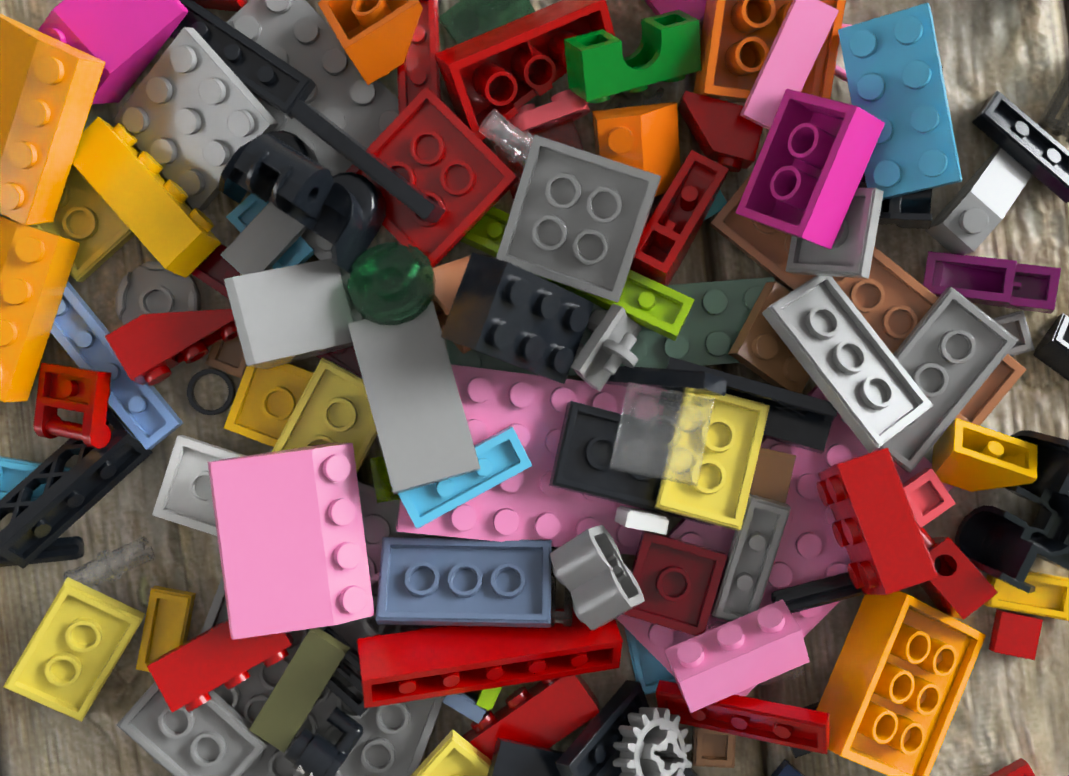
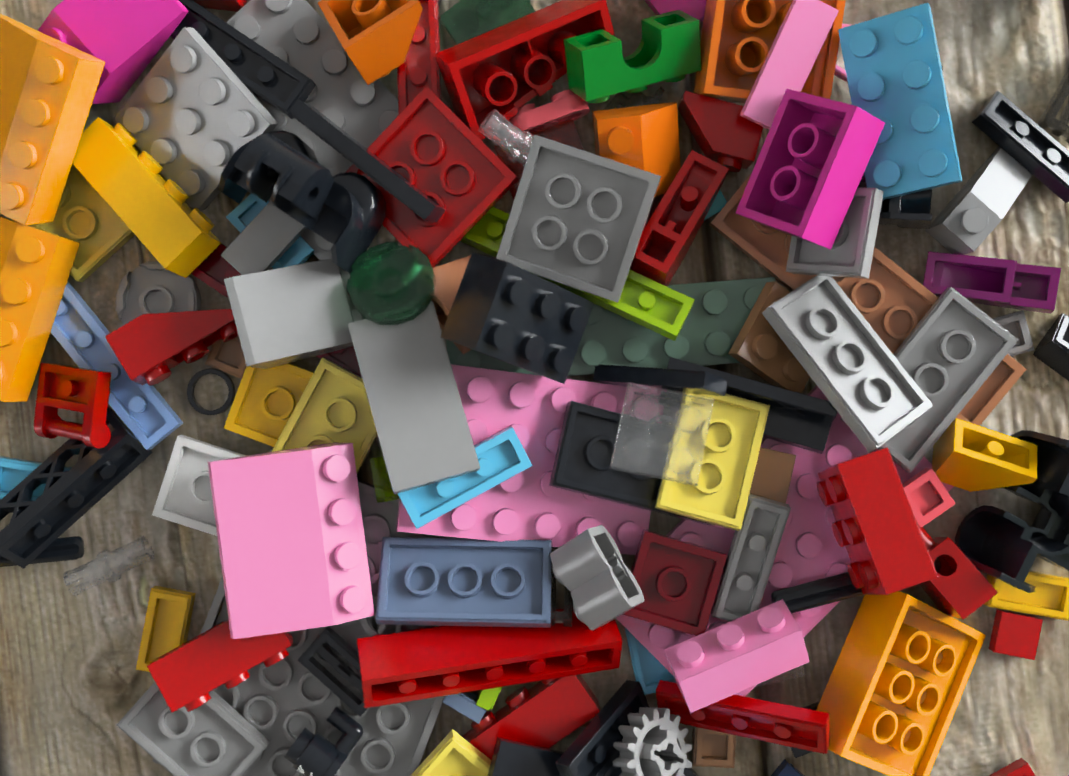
(74, 649): light yellow tile -> none
(299, 688): olive tile -> none
(607, 347): light grey hips -> none
(641, 519): white tile -> none

